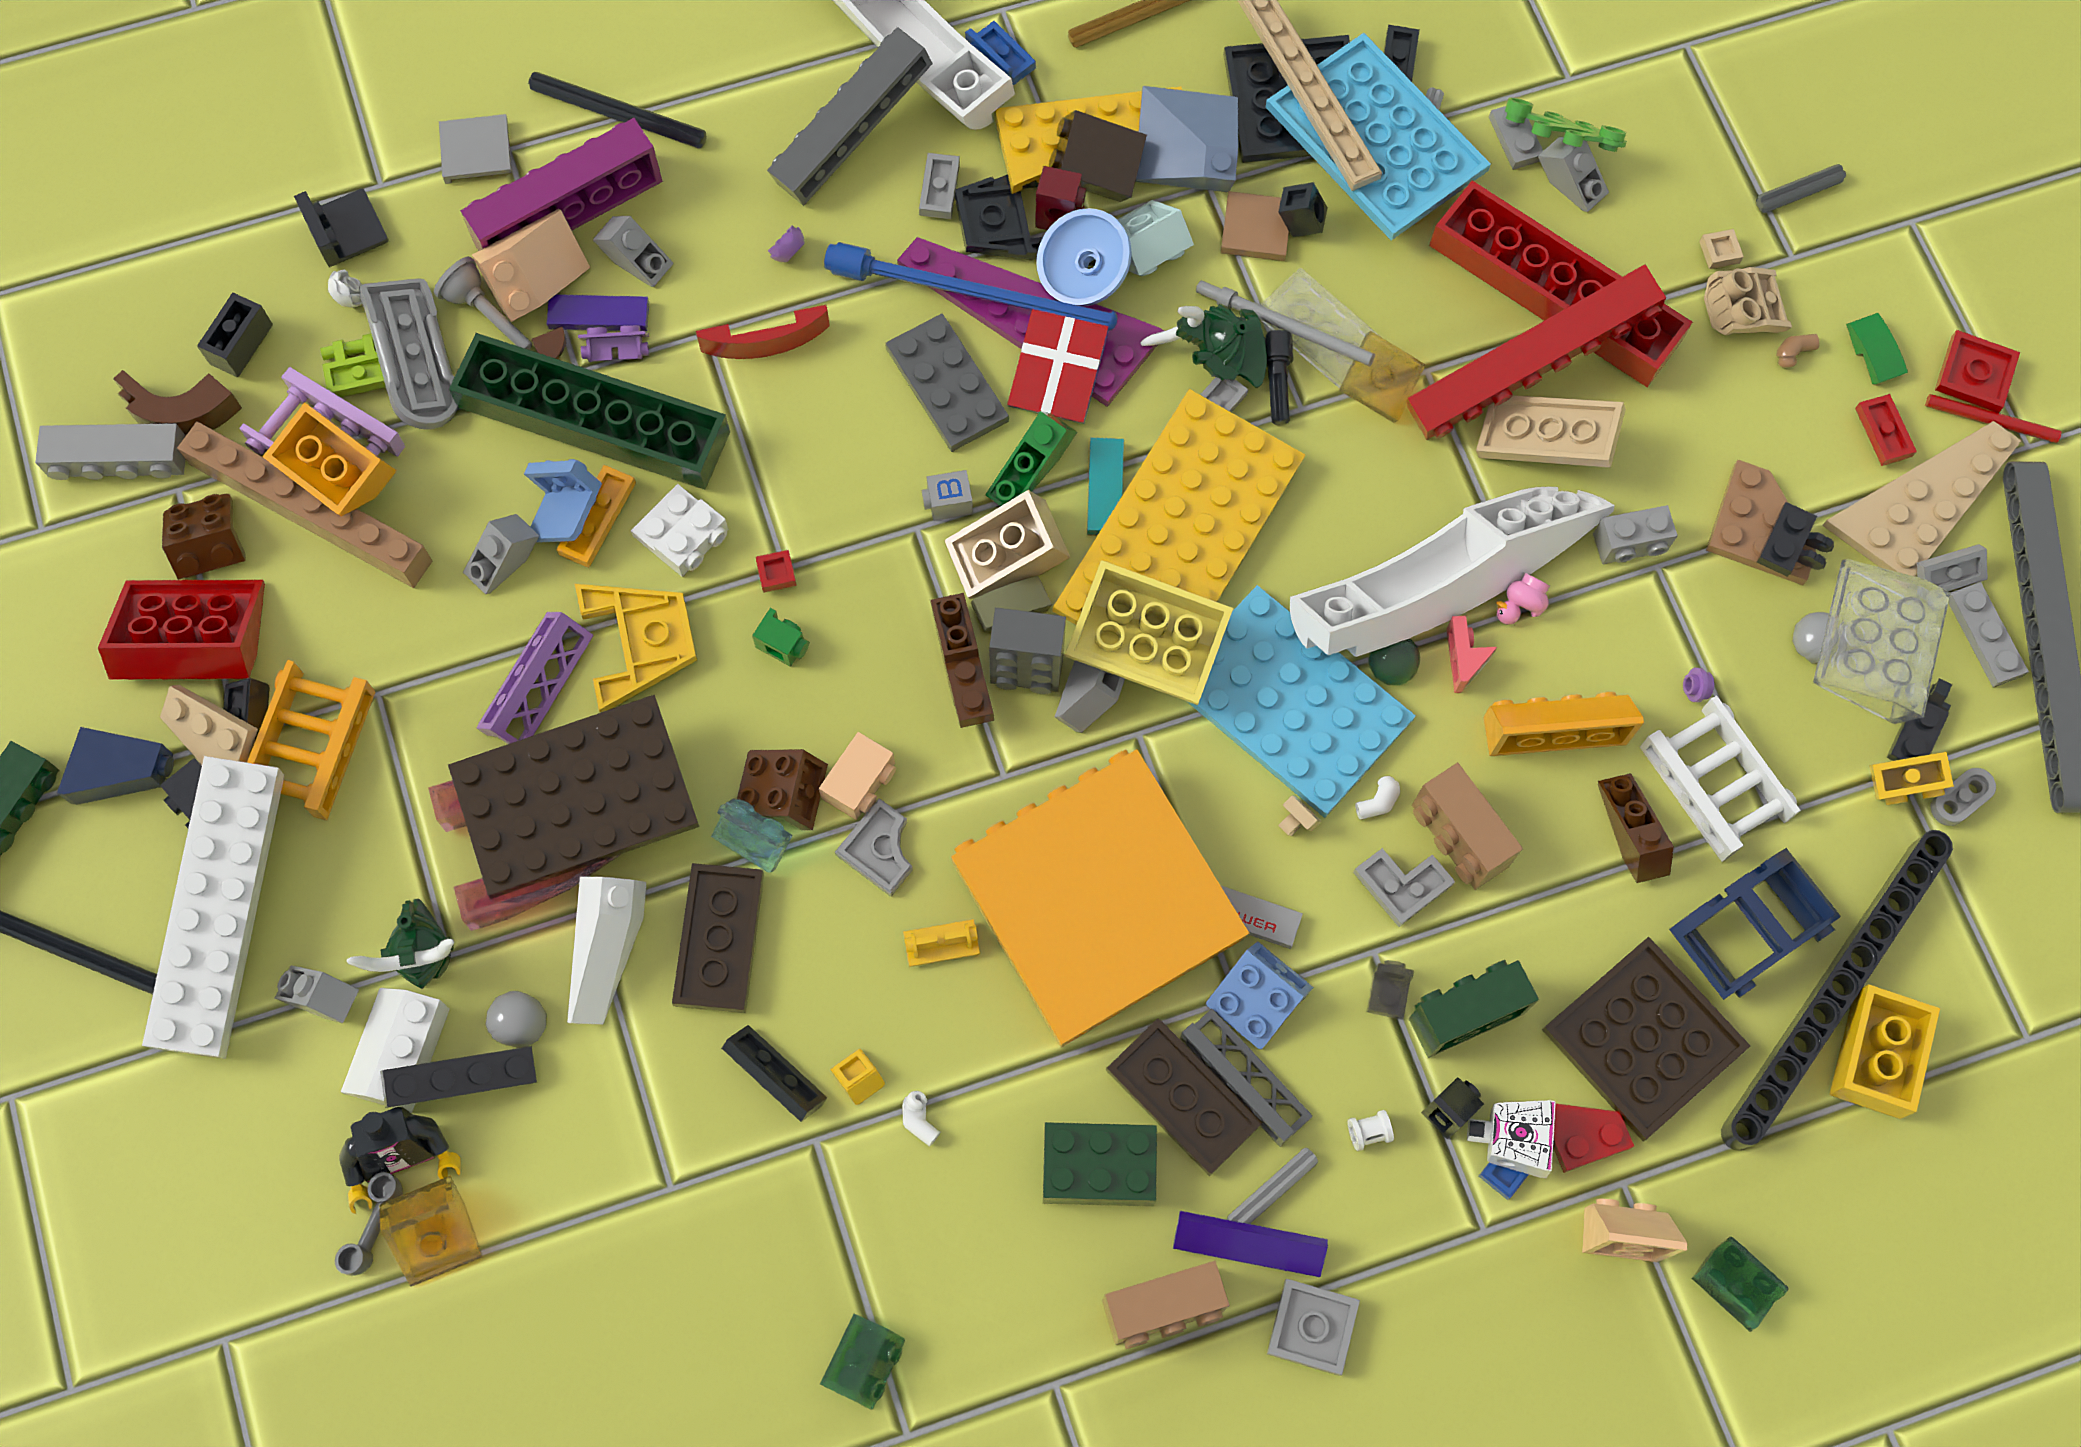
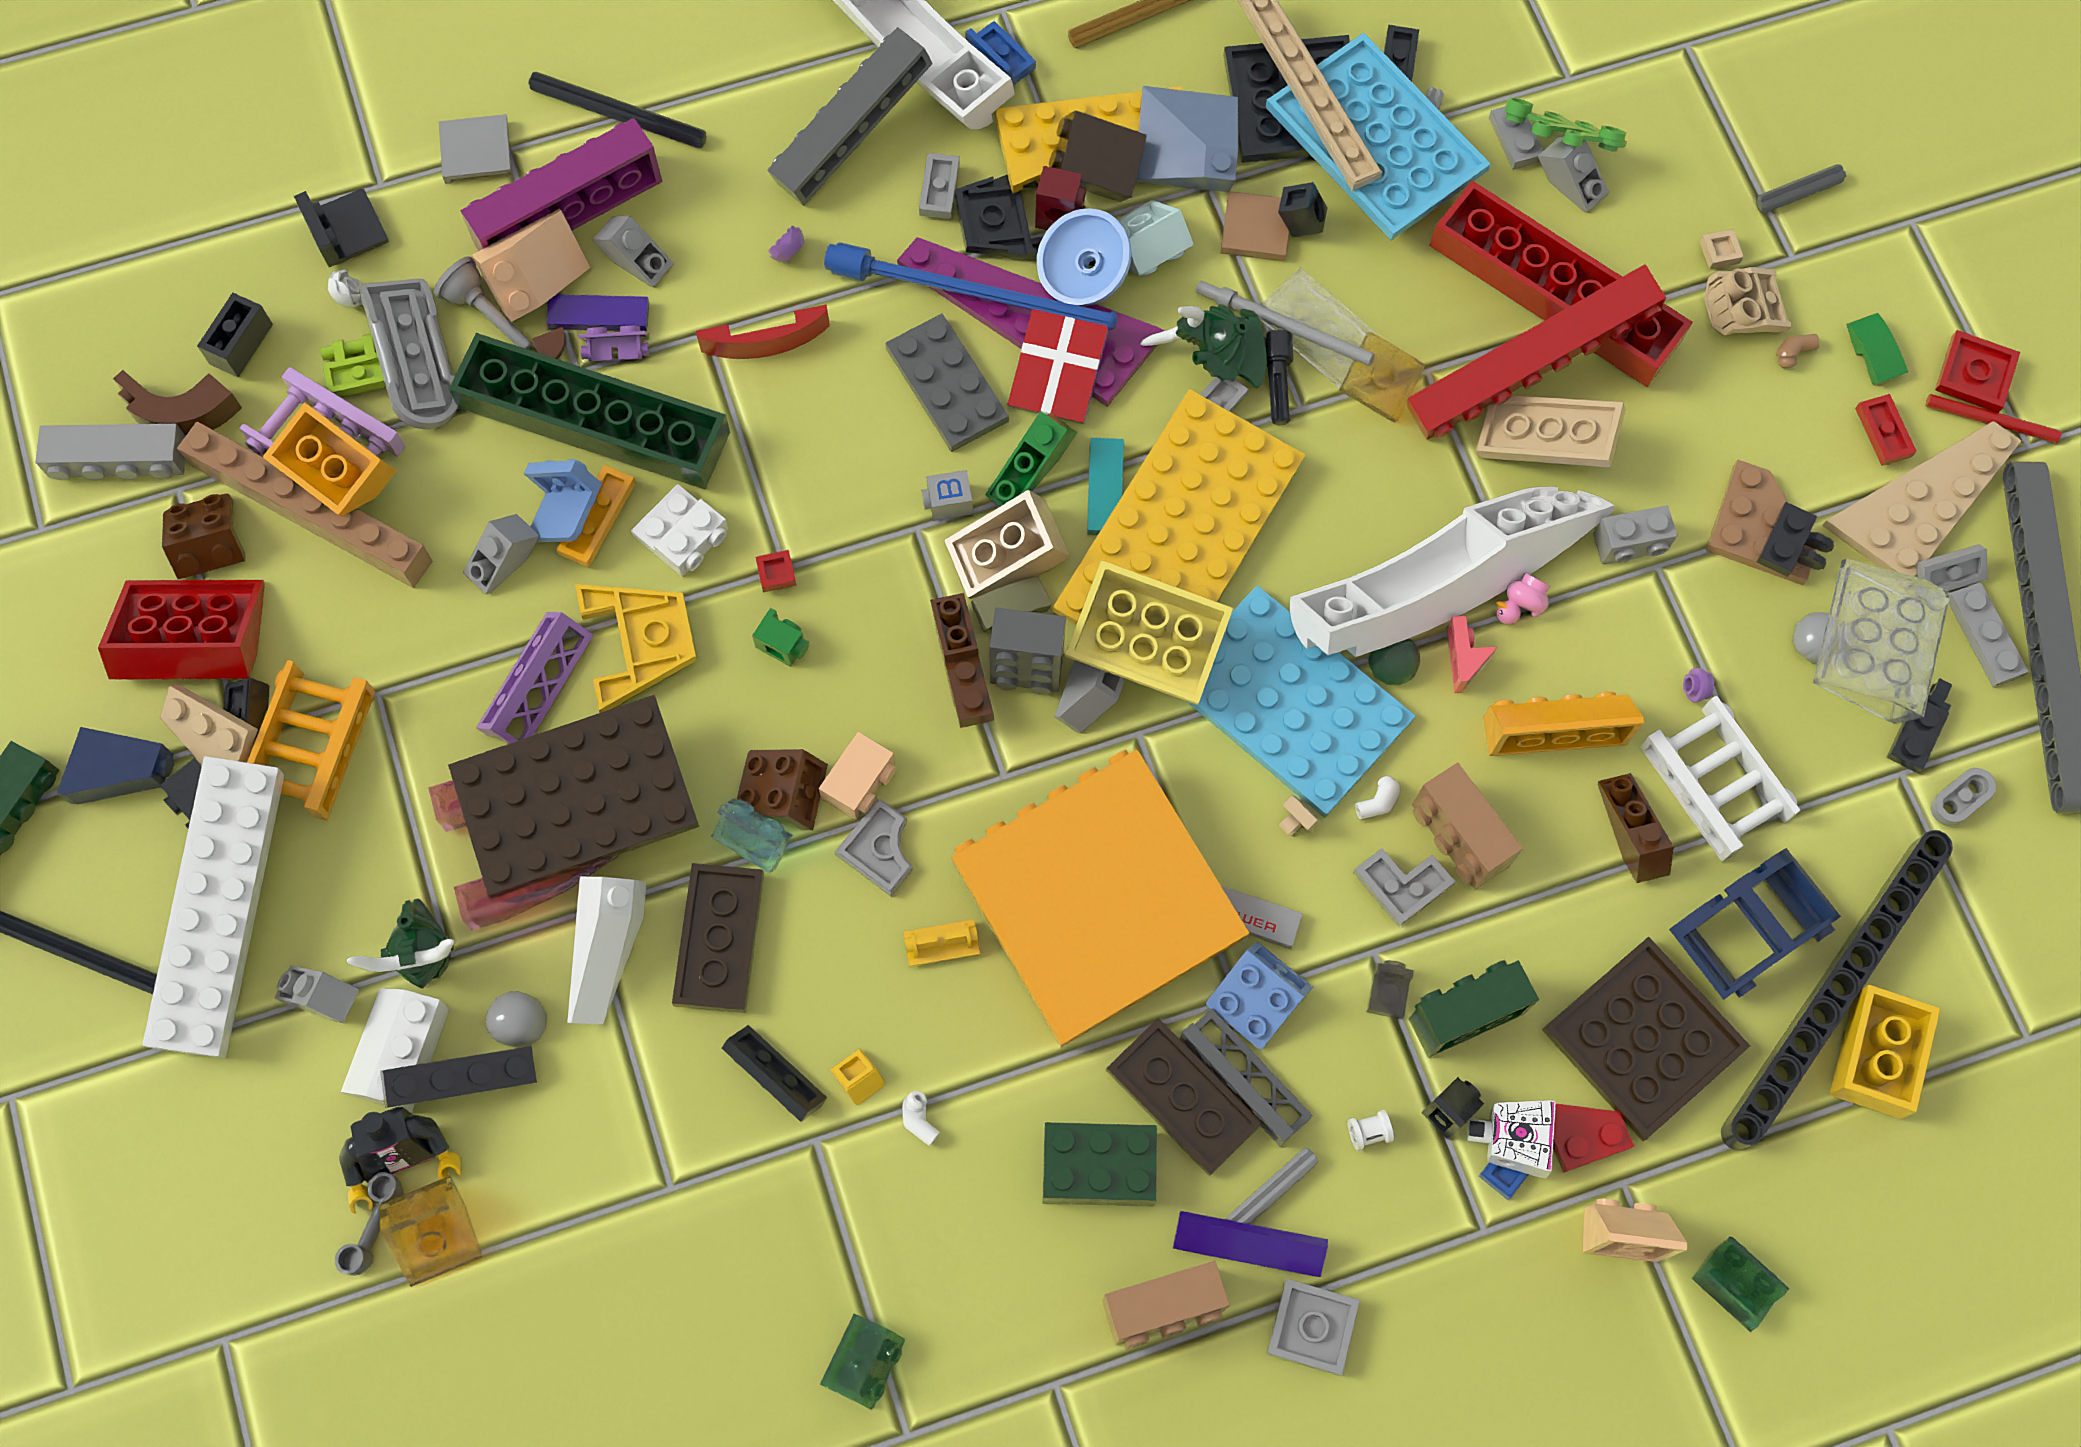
(1911, 775): yellow brick -> none

